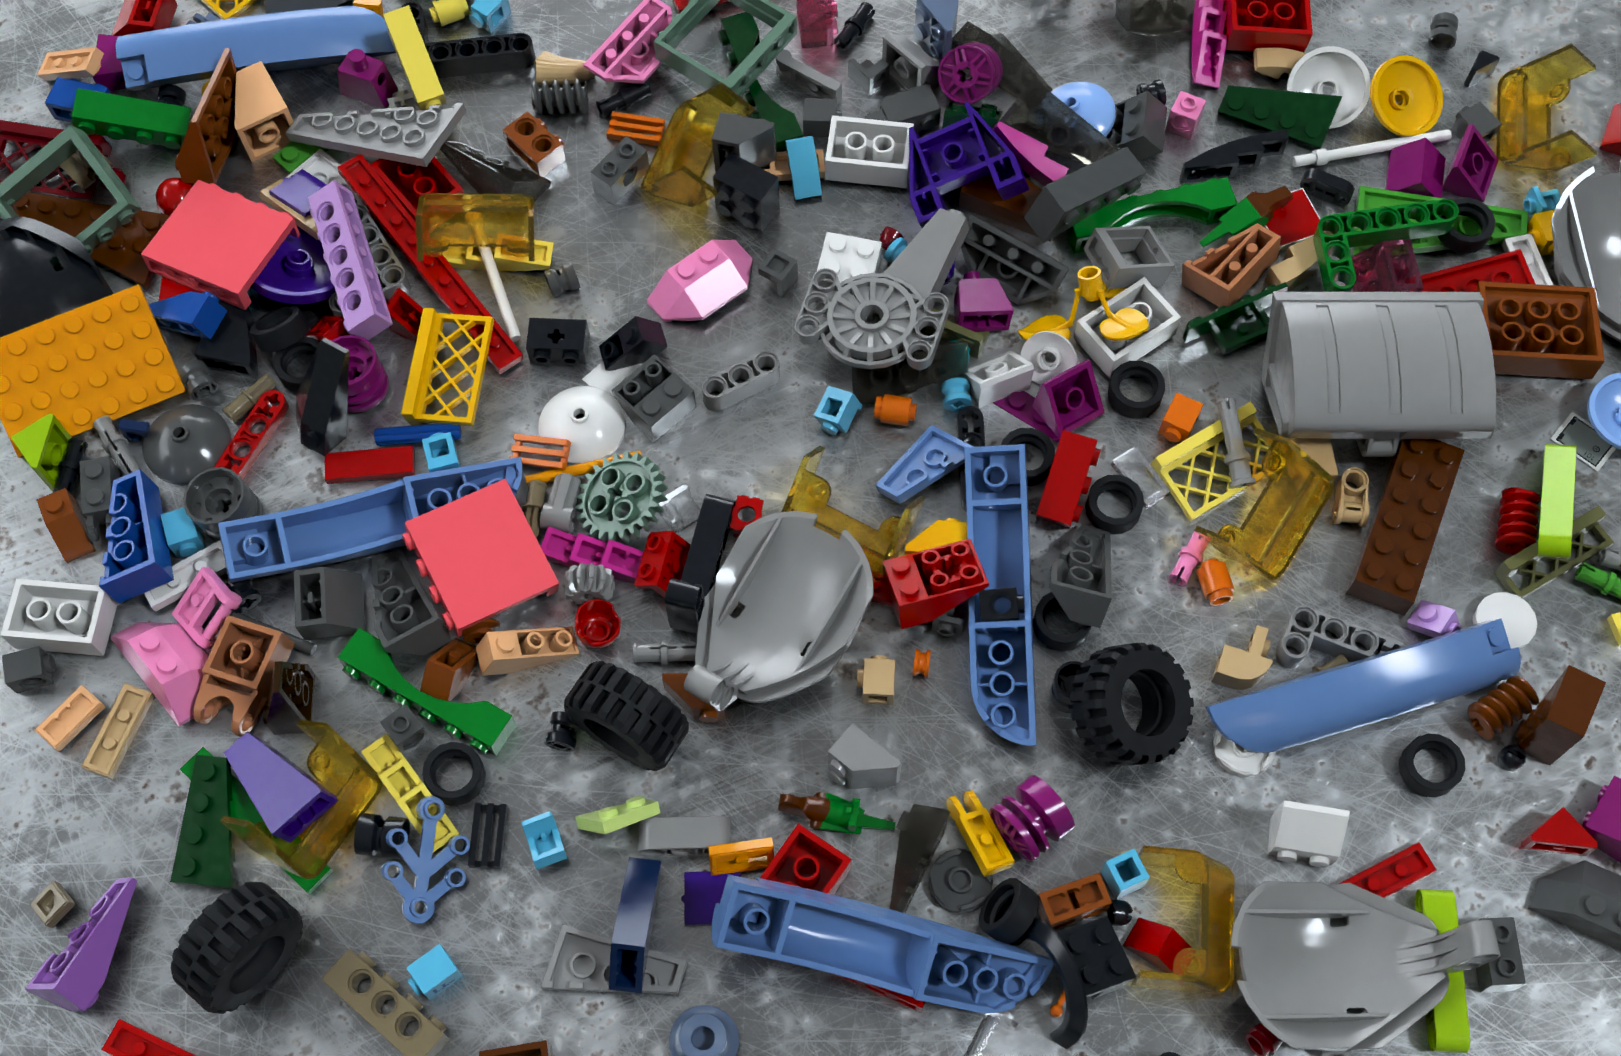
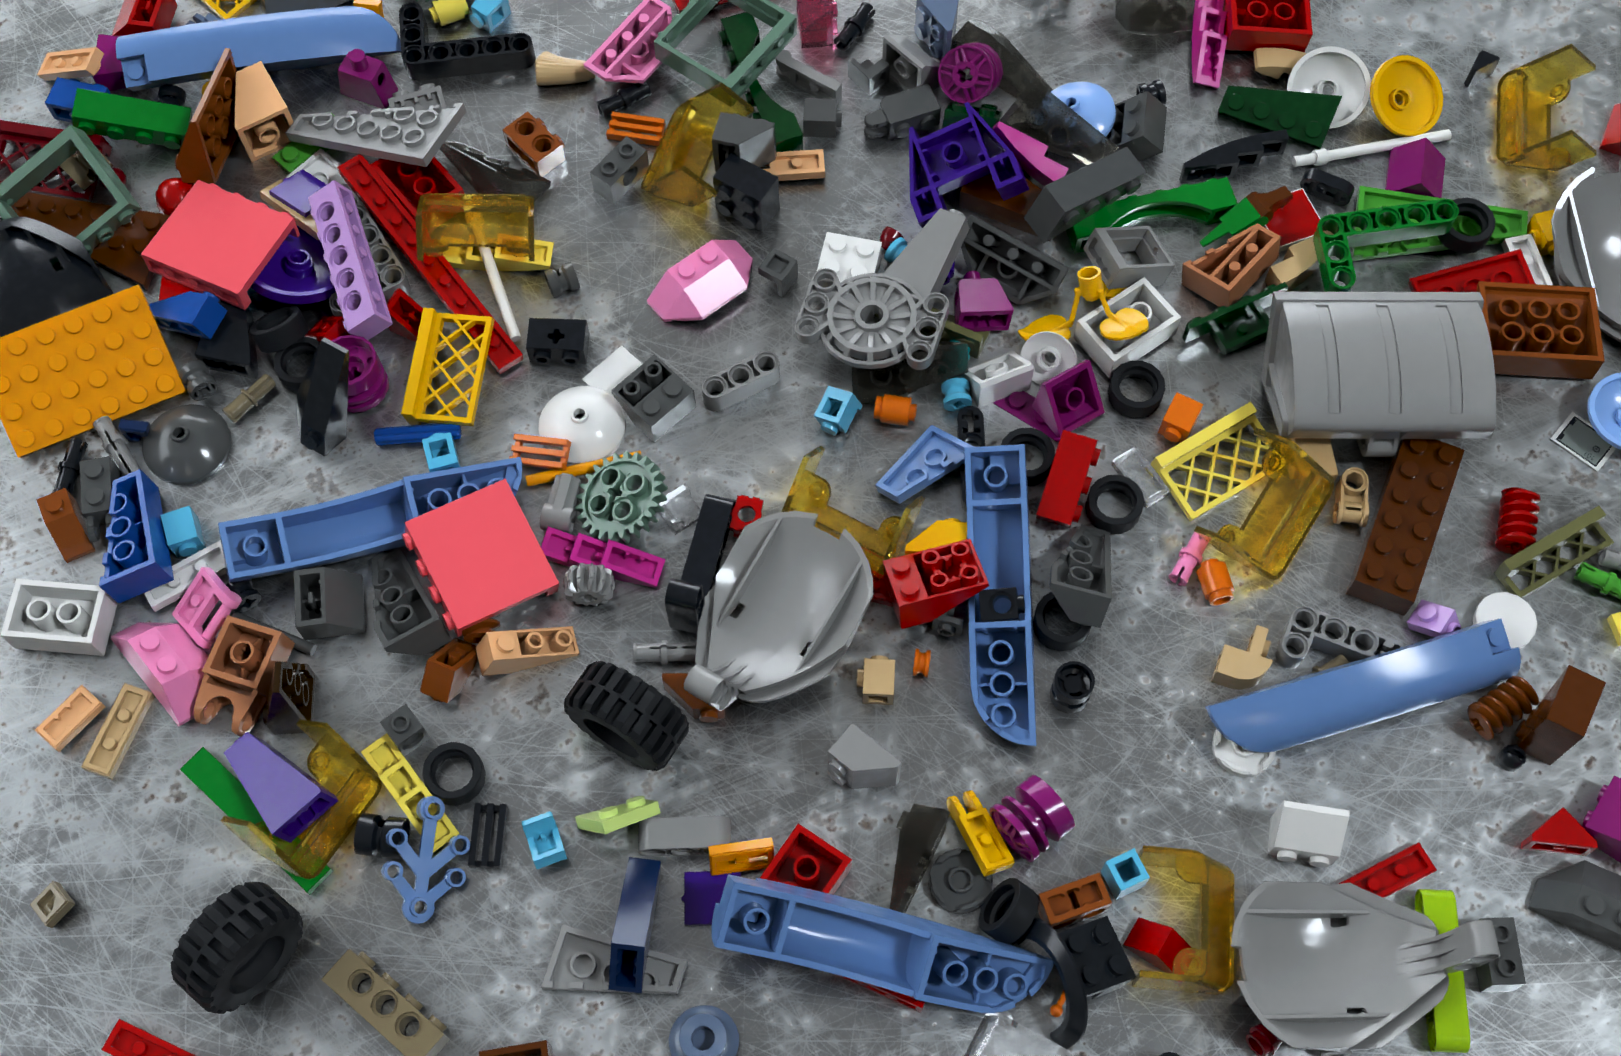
(28, 669): dark grey brick -> none
(44, 447): lime slope -> none
(82, 966): medium lavender wedge -> none
(204, 842): dark green wing -> none
(219, 497): dark grey wheel -> none
(255, 441): red beam -> none
(369, 464): red tile -> none
(414, 58): light yellow slope -> none
(433, 973): medium azure brick -> none
(477, 721): green arch -> none
(534, 504): dark tan axle -> none
(559, 97): dark grey piece -> none
(562, 732): black wheel -> none
(597, 623): red hair -> none
(633, 344): black slope -> none
(662, 560): red bracket -> none
(803, 167): medium azure slope -> none
(832, 813): animal -> none
(868, 151): white brick -> none
(1118, 913): black hinge -> none
(1163, 698): black tyre -> none
(1185, 115): bright pink brick -> none
(1236, 457): light grey pin -> none
(1387, 268): clear pink slope -> none
(1443, 31): dark grey wheel -> none
(1447, 749): black tyre -> none
(1471, 167): magenta slope -> none
(1482, 119): dark grey brick -> none
(1540, 201): medium azure bracket -> none
(1557, 501): lime beam -> none

